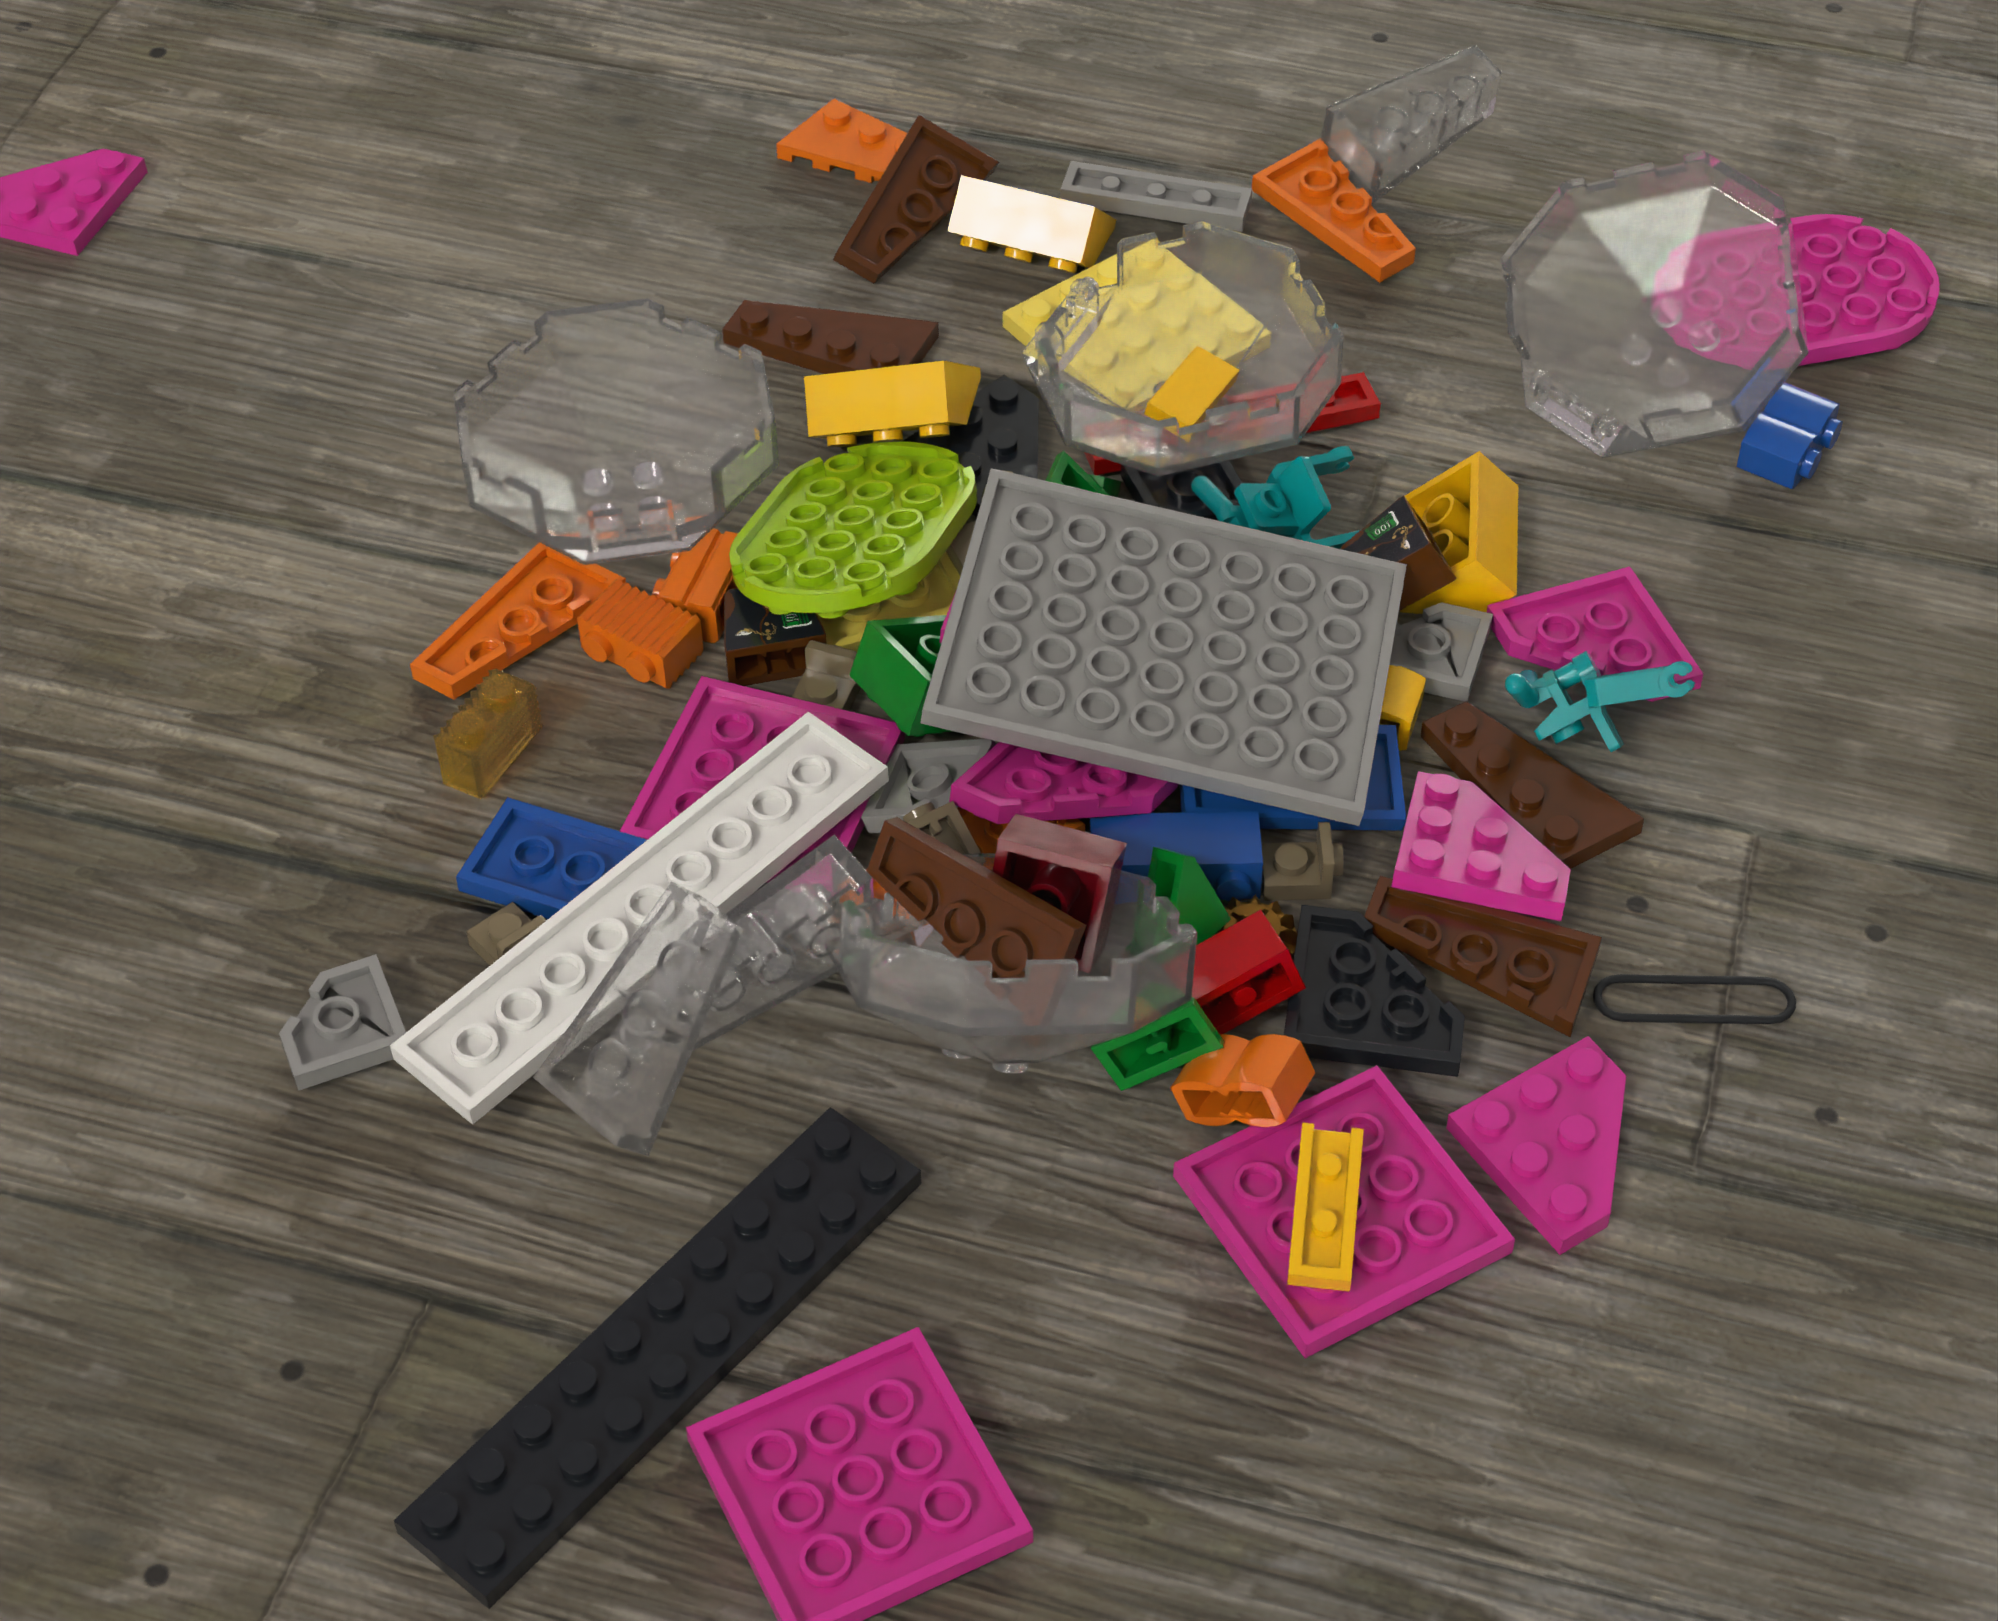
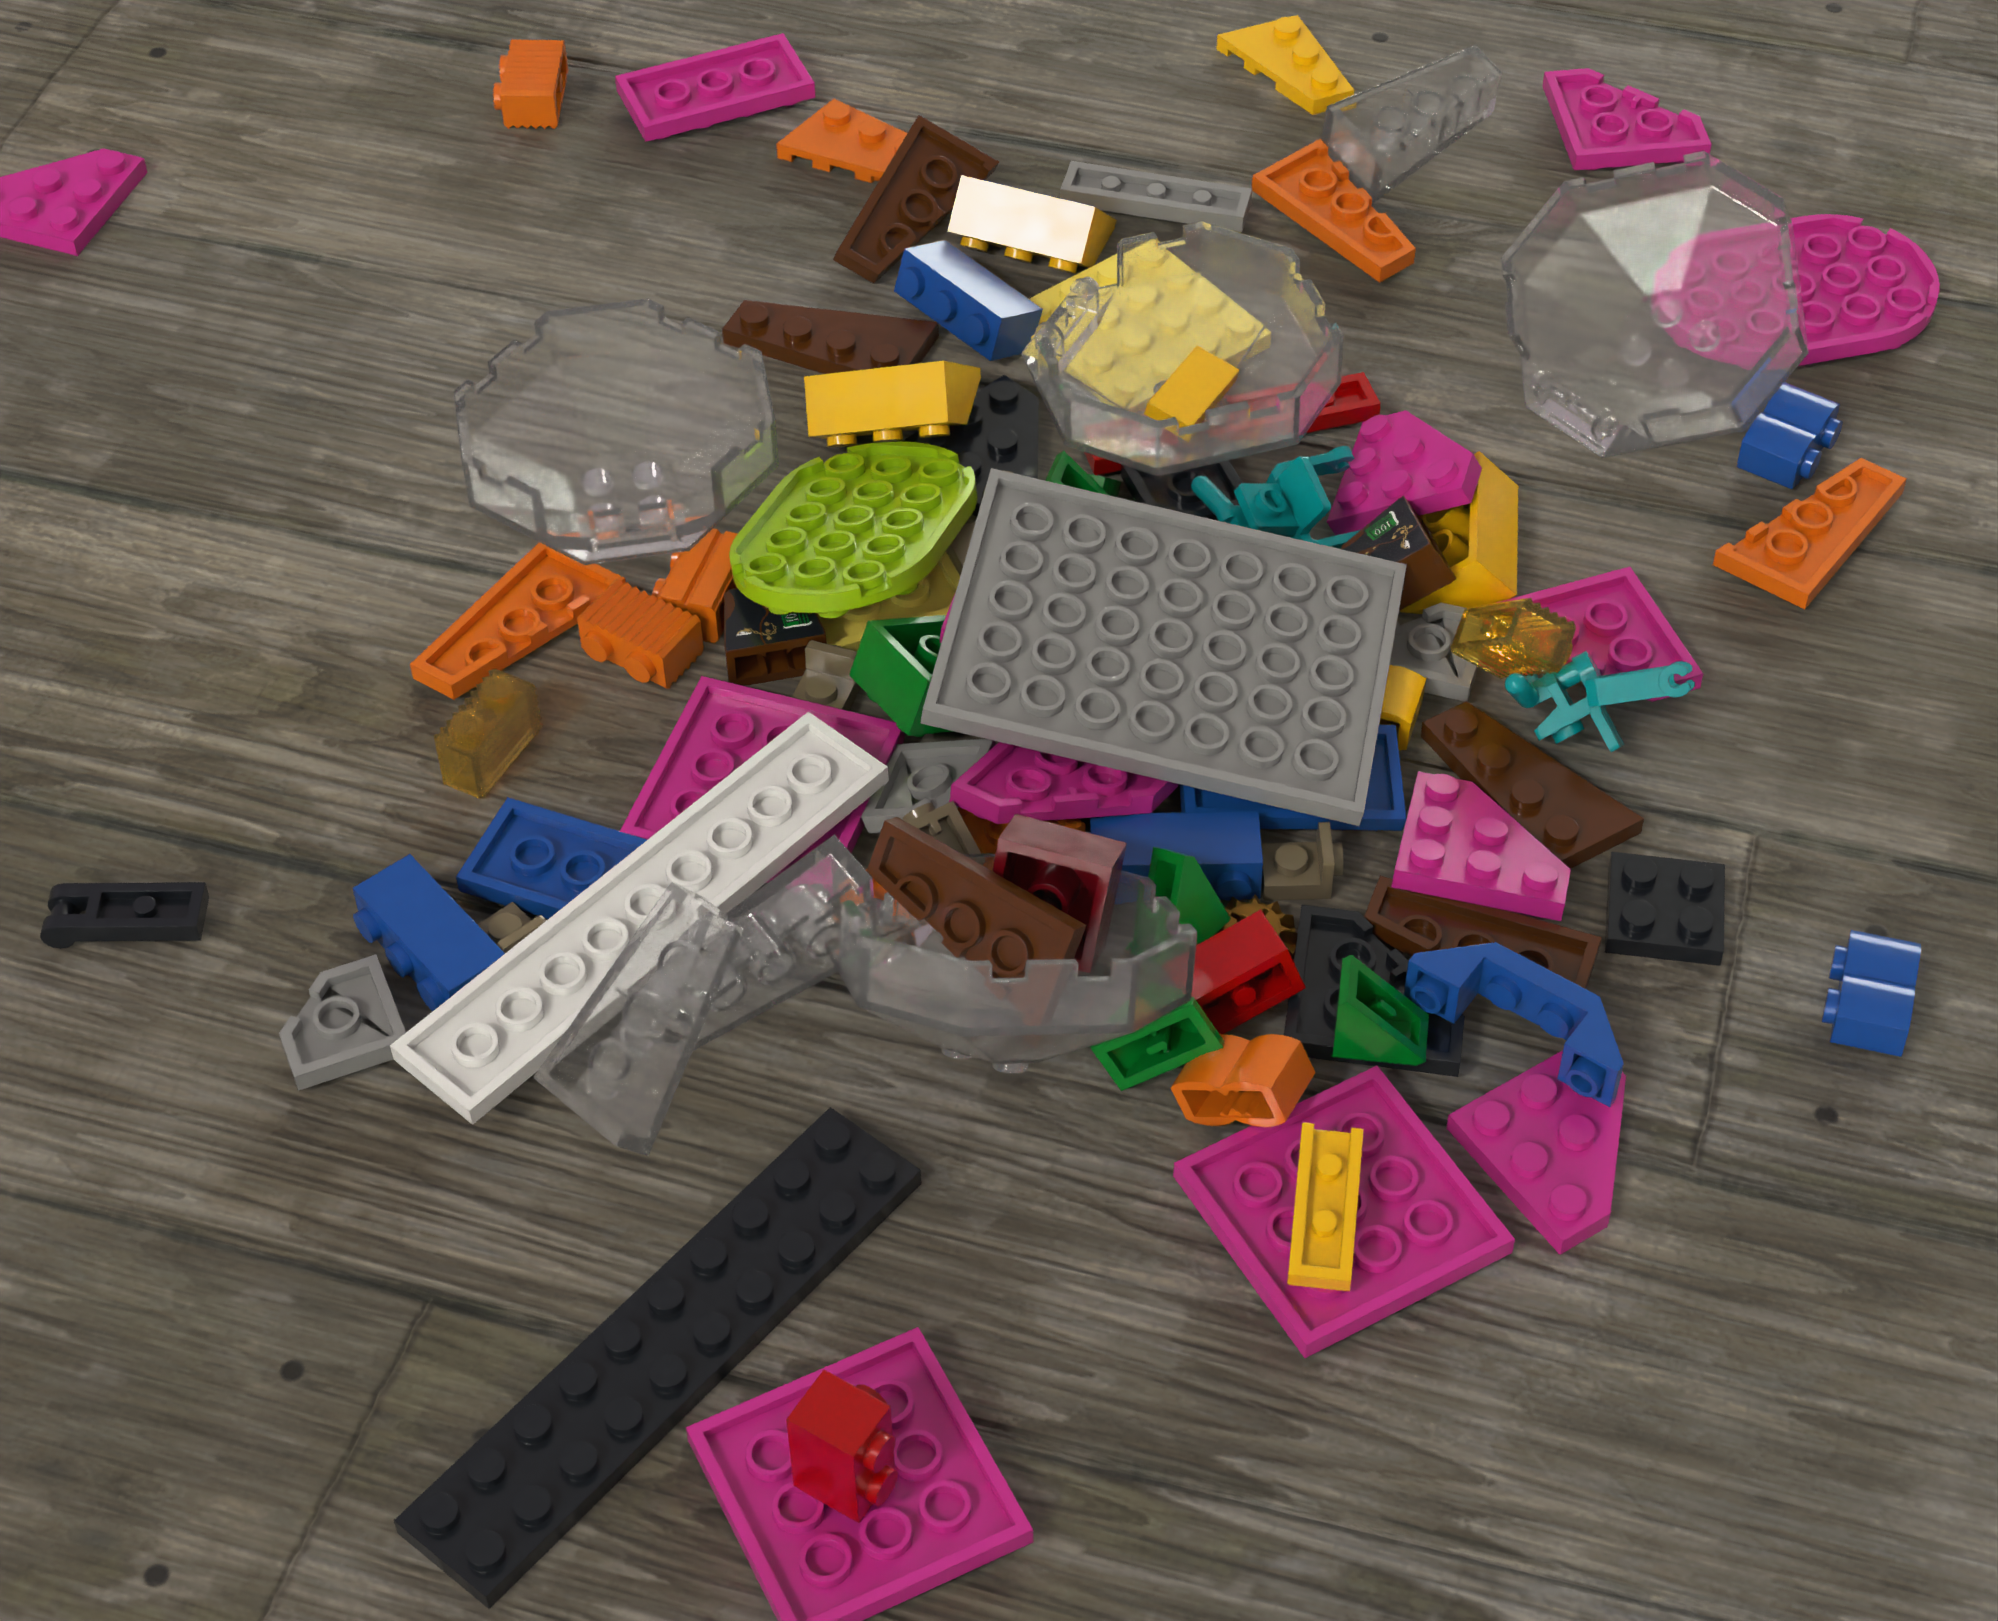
(125, 912): none -> black plate
(422, 930): none -> blue brick
(532, 83): none -> orange brick
(715, 87): none -> dark pink plate
(842, 1446): none -> red brick
(967, 299): none -> blue brick
(1292, 59): none -> yellow wing
(1377, 1019): none -> green slope
(1397, 459): none -> dark pink plate
(1451, 978): none -> blue slope
(1514, 638): none -> clear yellow brick
(1617, 126): none -> dark pink plate
(1665, 908): none -> black plate
(1694, 1018): black piece -> none
(1813, 536): none -> orange wing
(1873, 993): none -> blue brick

